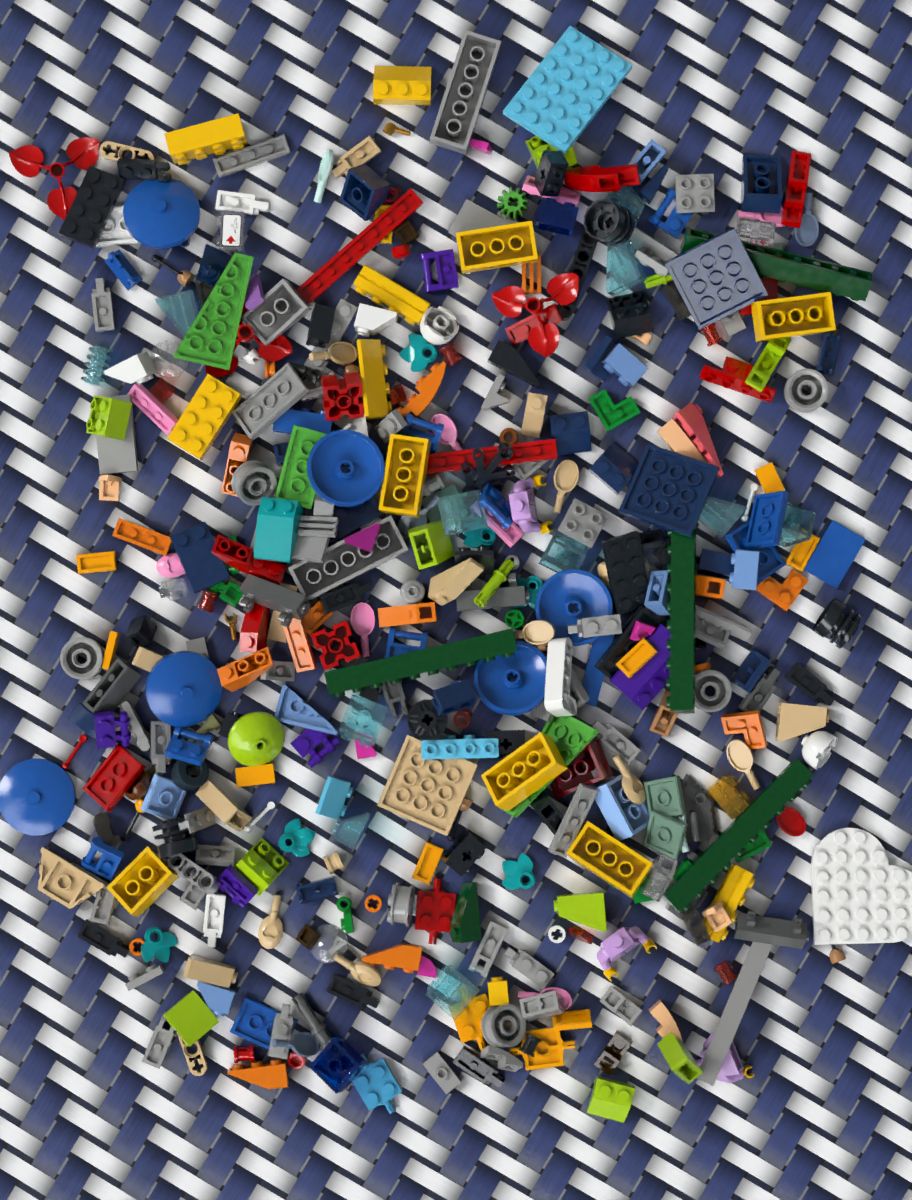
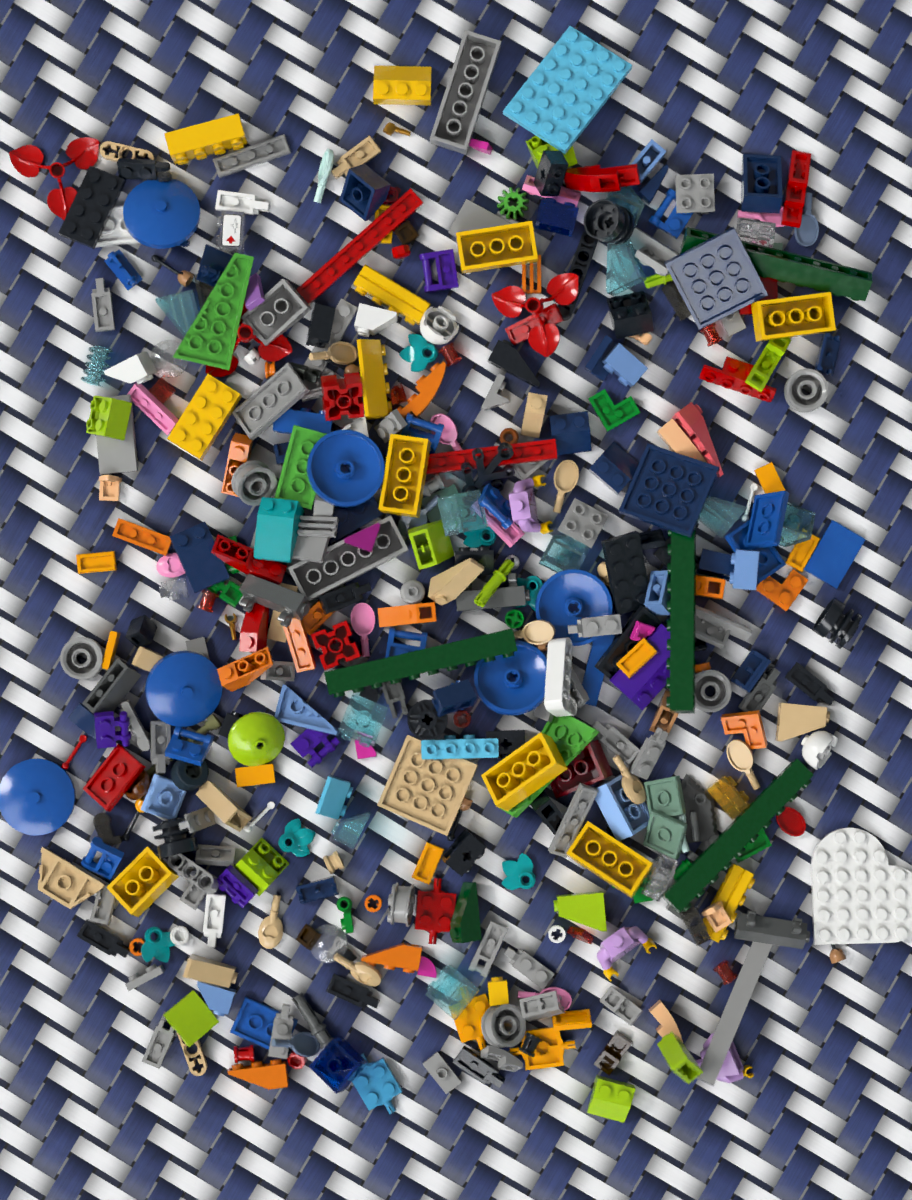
(179, 935): none -> white tile
(649, 754): none -> light grey hinge

